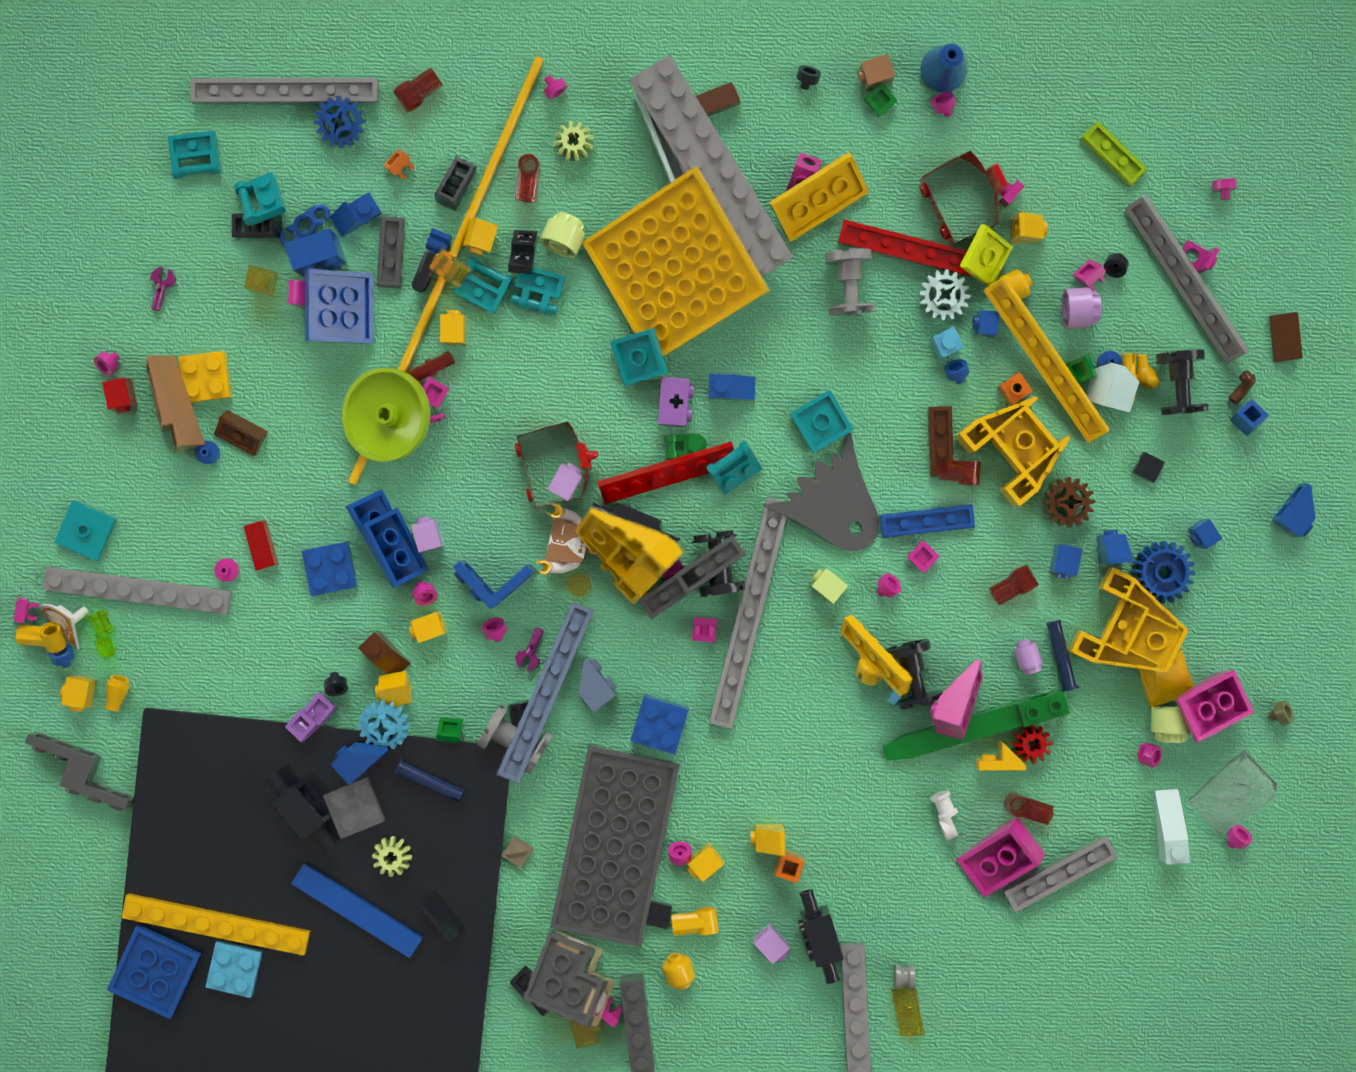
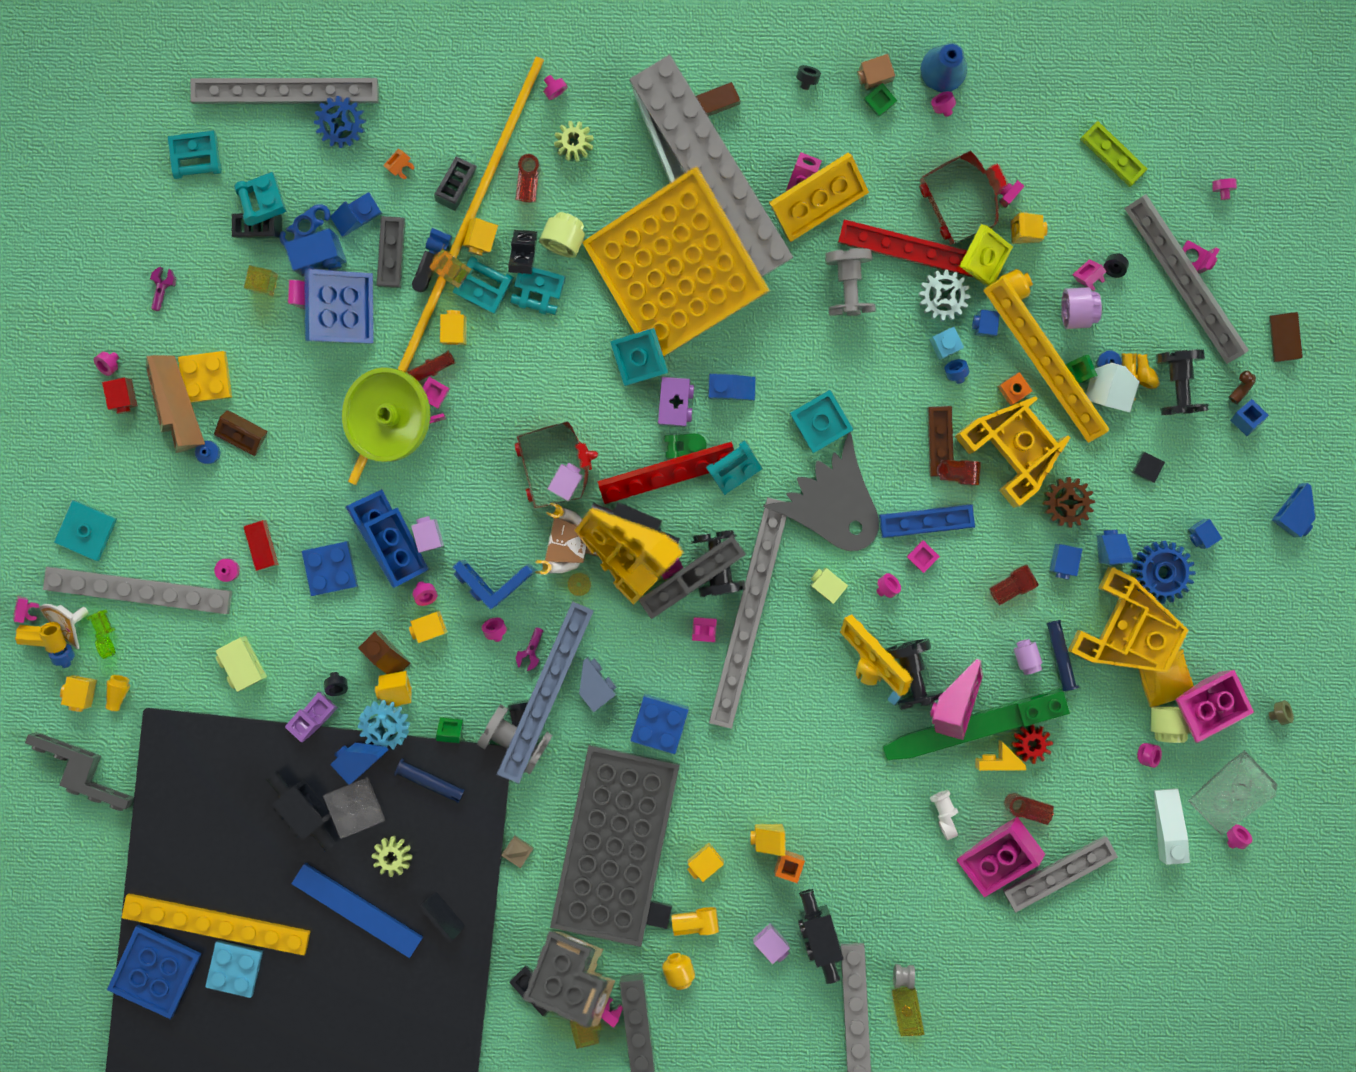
(240, 664): none -> yellowish green brick
(413, 92): clear red piece -> none
(680, 853): dark pink tile -> none

